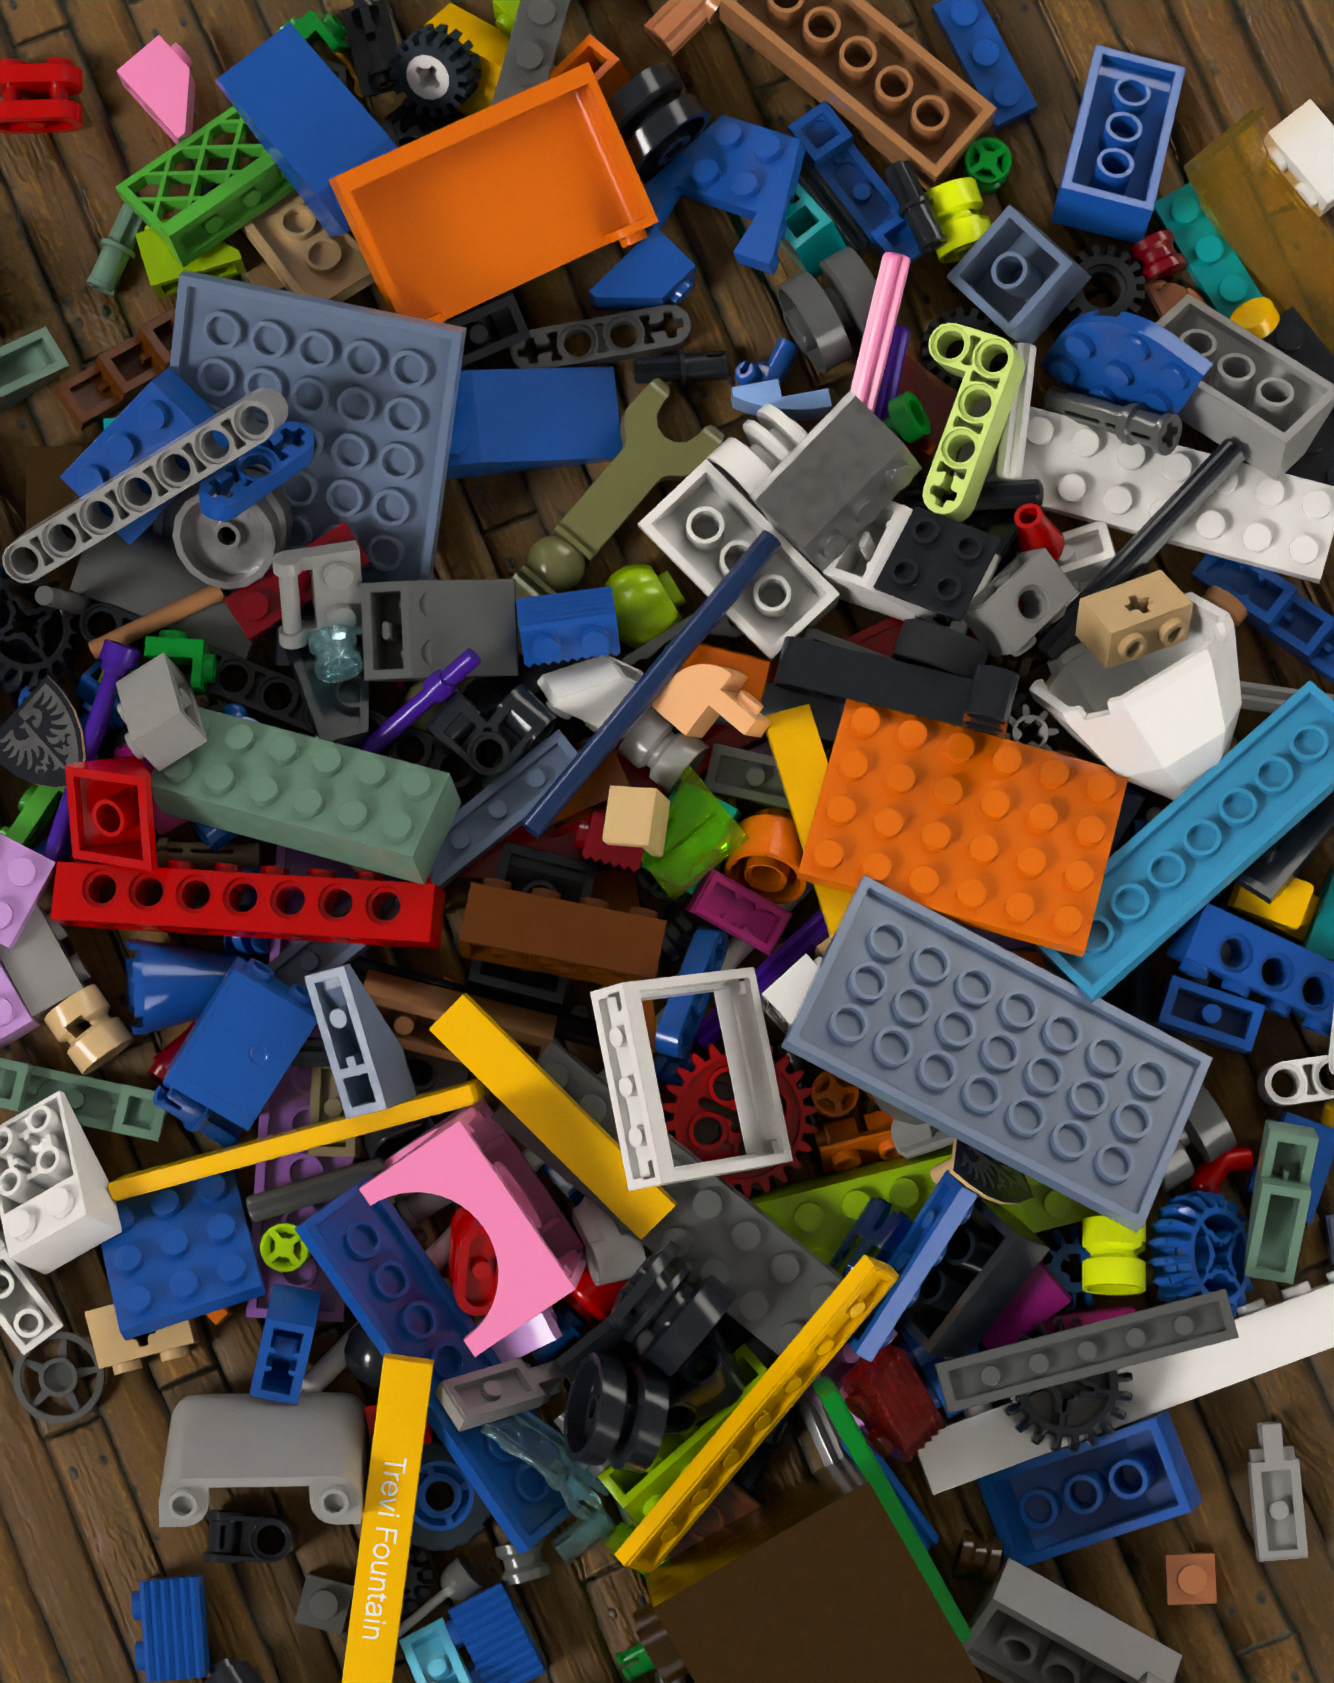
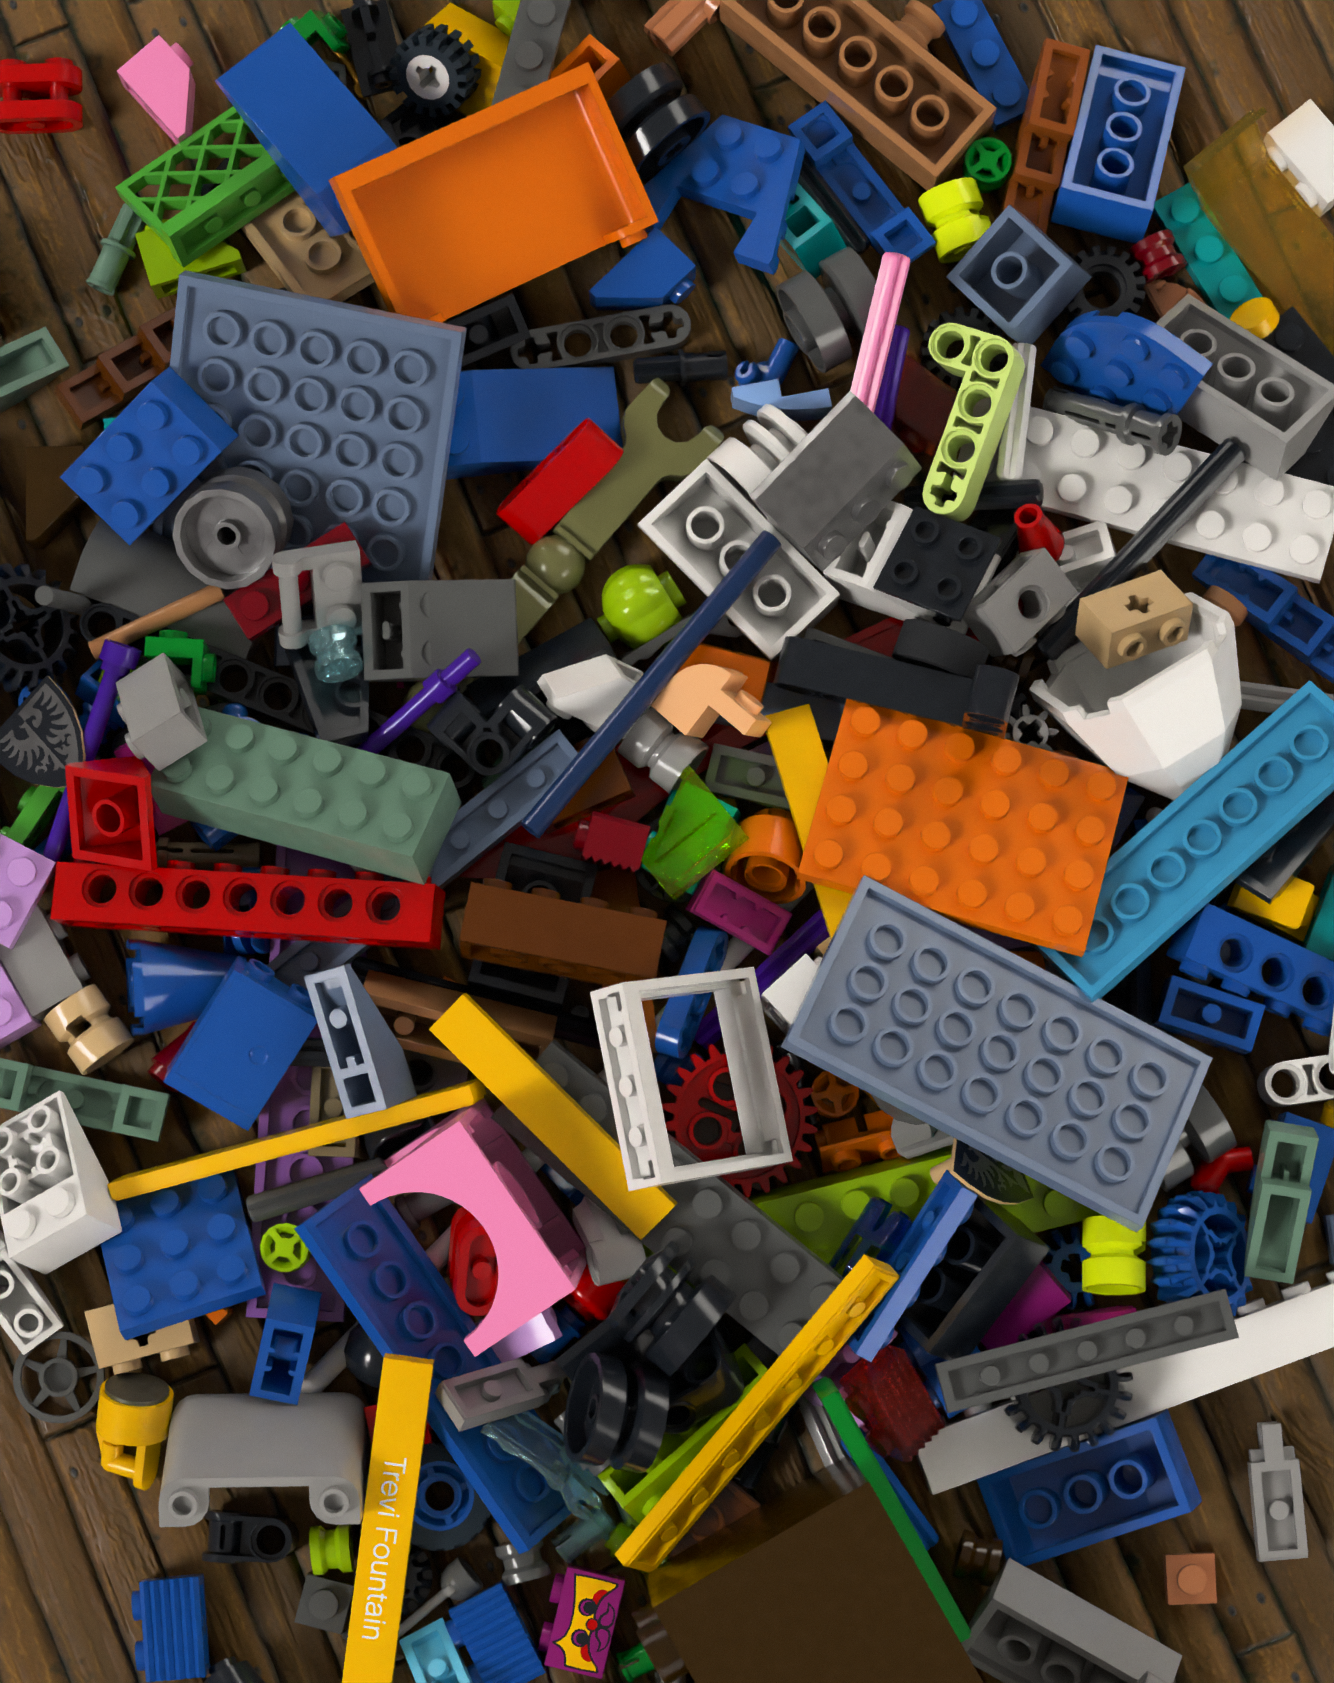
(138, 1413): none -> yellow piece
(162, 475): light grey beam -> none
(197, 1116): blue axle -> none
(251, 489): blue beam -> none
(331, 1549): none -> lime wheel
(559, 481): none -> red beam
(568, 626): blue brick -> none
(583, 1620): none -> brick
(636, 818): tan panel -> none
(907, 417): green tile -> none
(915, 207): black axle -> none
(920, 23): none -> medium nougat wheel
(1046, 130): none -> dark orange slope

